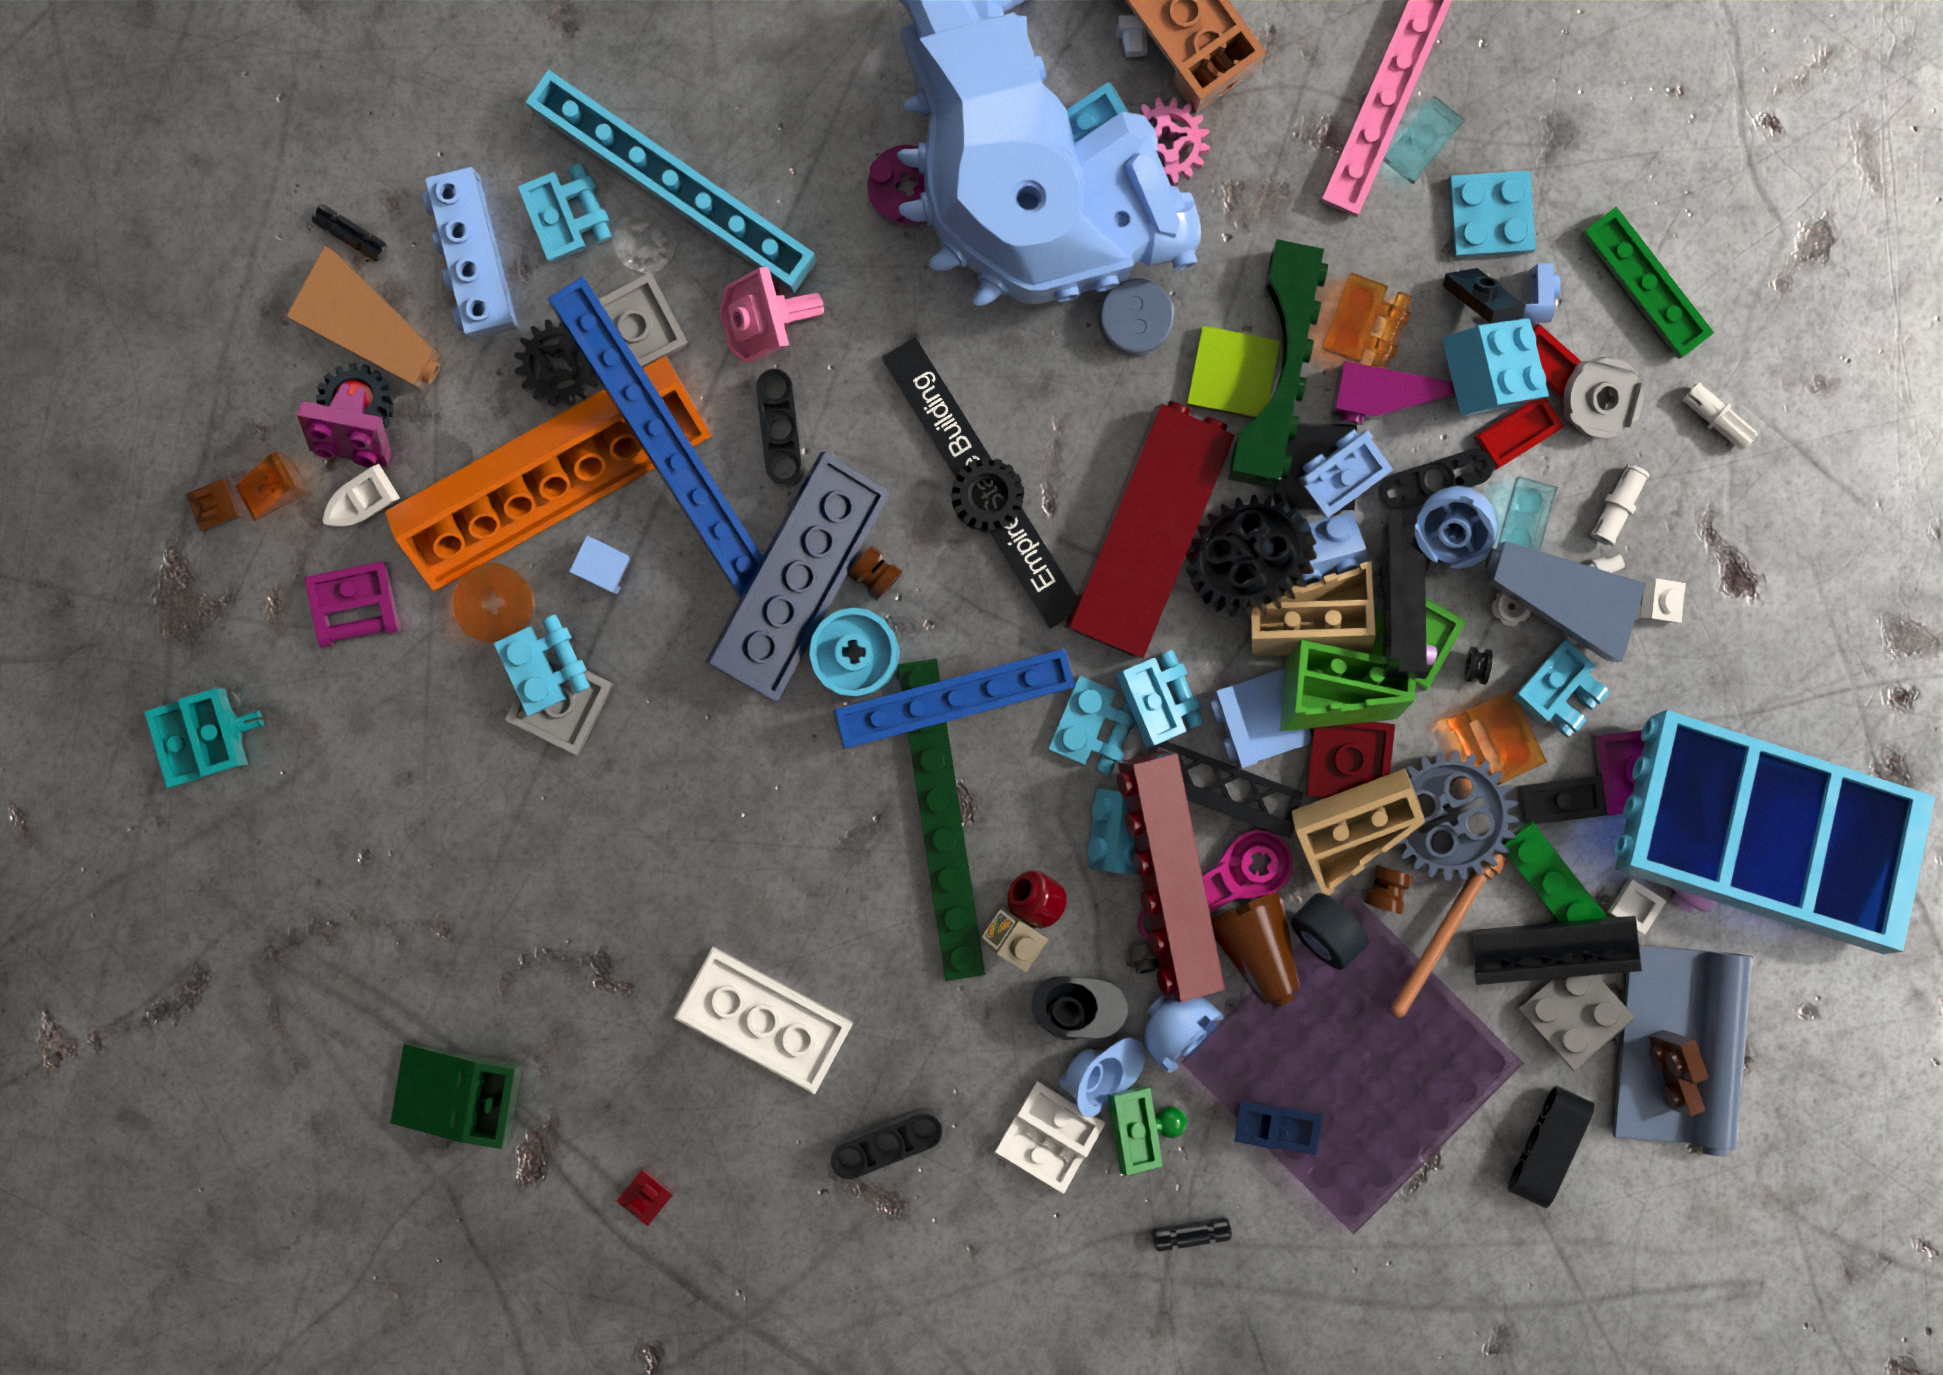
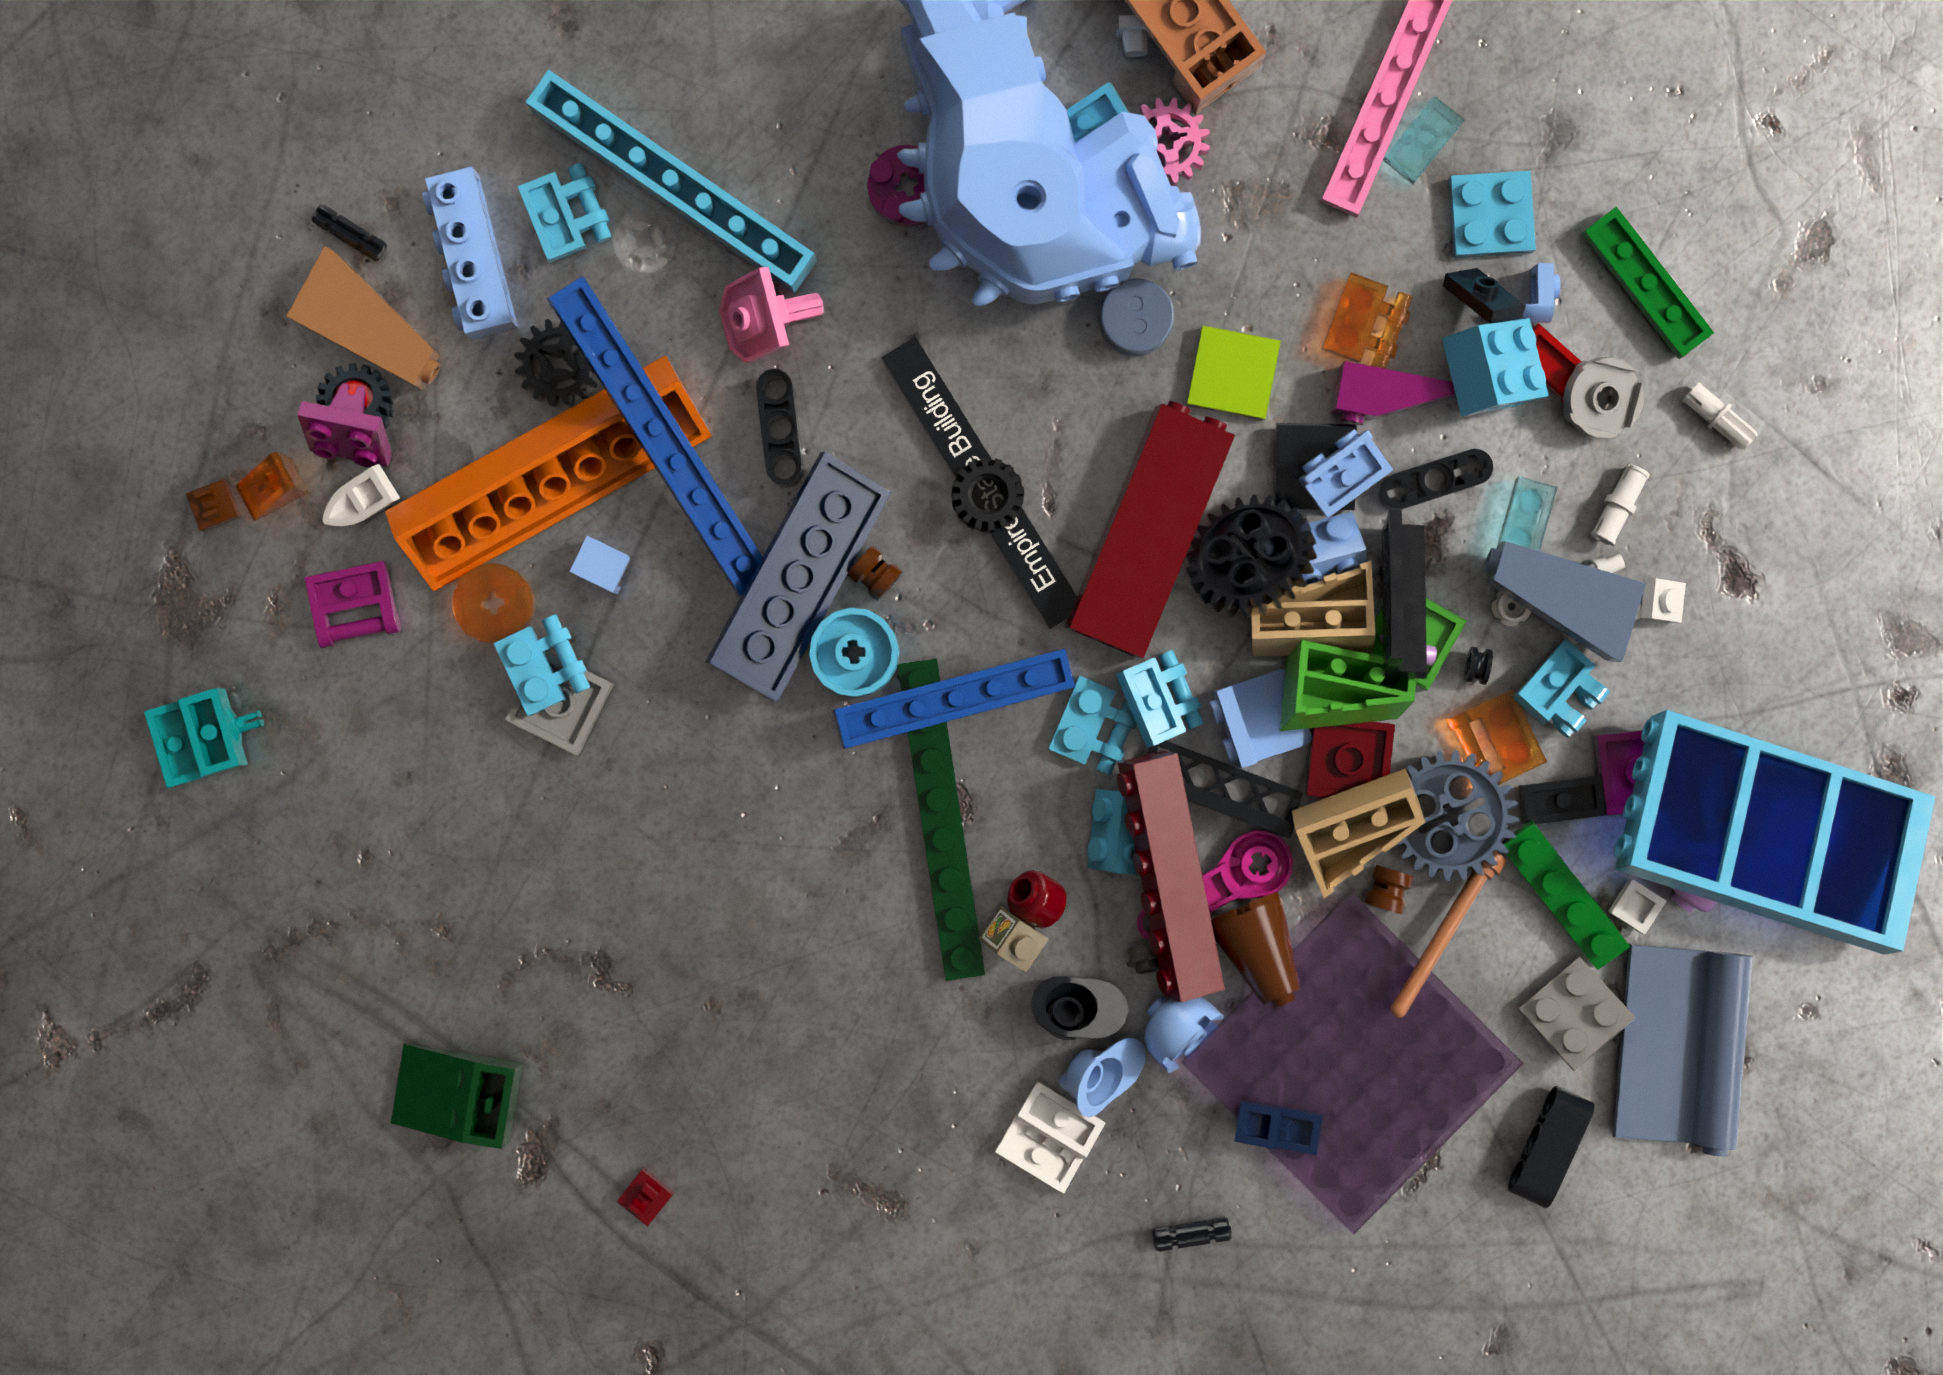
(644, 319): light grey plate -> none
(763, 1020): white tile -> none
(873, 1158): black beam -> none
(1138, 1129): plate -> none
(1291, 287): dark green arch -> none
(1330, 931): black wheel -> none
(1457, 527): light blue cylinder -> none
(1519, 432): red tile -> none
(1556, 950): black fence -> none
(1681, 1069): reddish brown plate -> none

